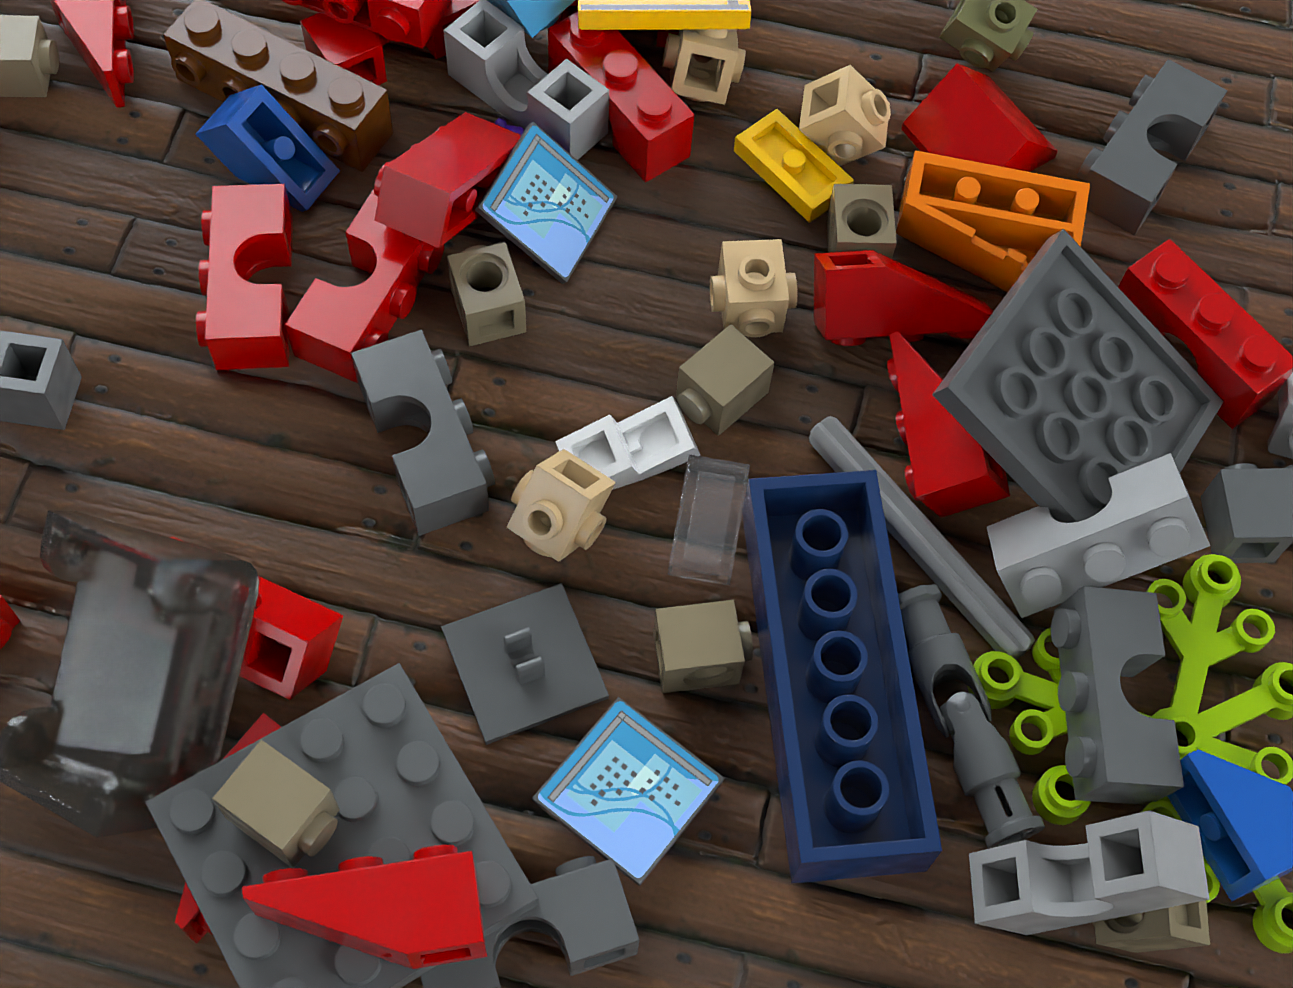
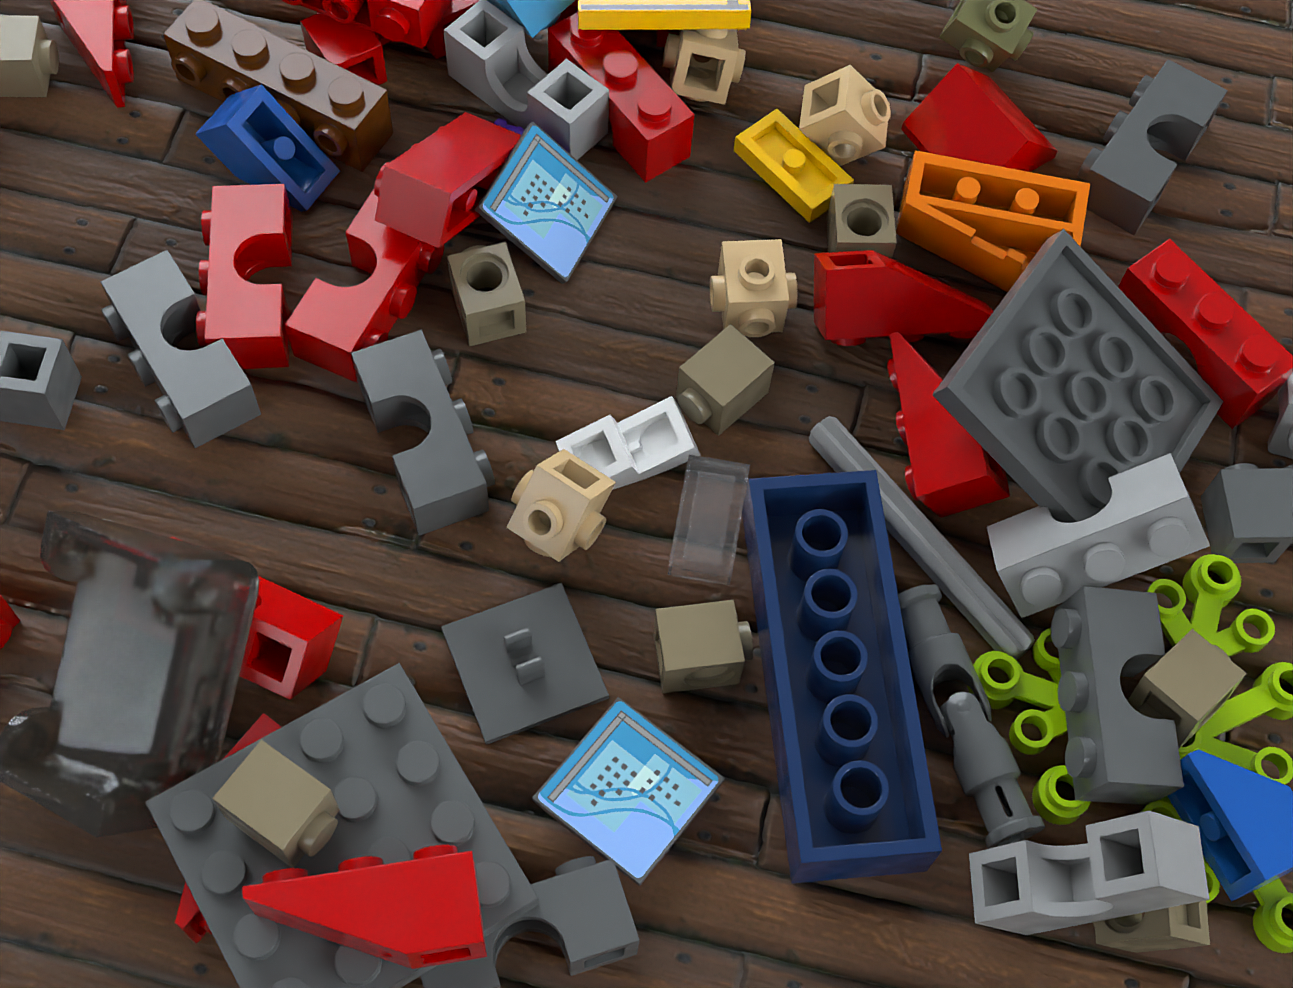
(199, 387): none -> arch
(1187, 685): none -> dark tan brick

